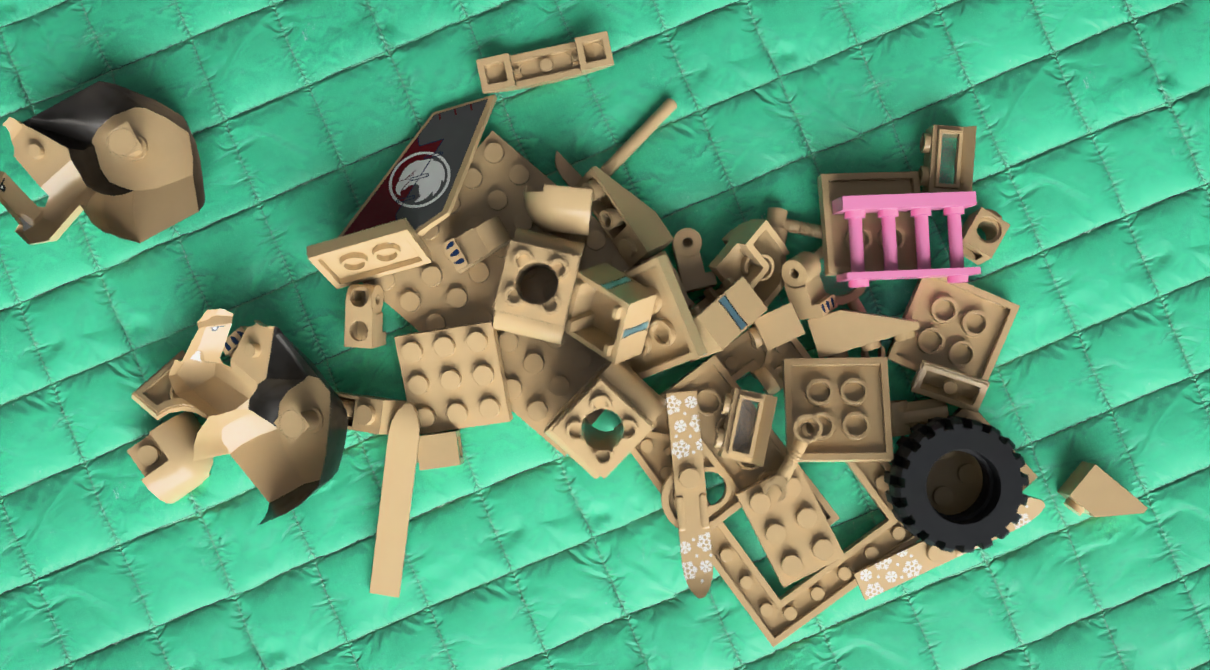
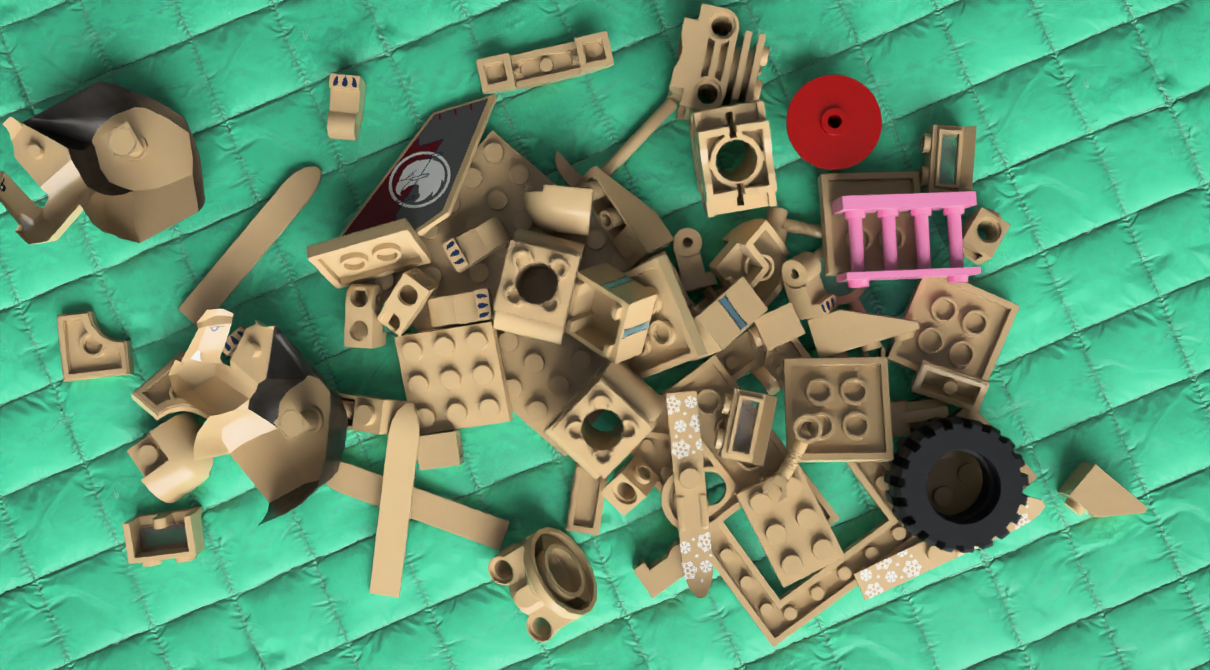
(90, 351): none -> tan tile
(164, 536): none -> tan window
(252, 243): none -> tan piece
(346, 106): none -> tan leg
(407, 300): none -> tan leg
(424, 507): none -> tan piece
(462, 308): none -> tan leg
(546, 580): none -> tan piece
(585, 503): none -> tan tile
(630, 485): none -> tan brick
(661, 572): none -> tan leg
(713, 64): none -> tan piece
(753, 181): none -> tan piece
(833, 122): none -> red piece

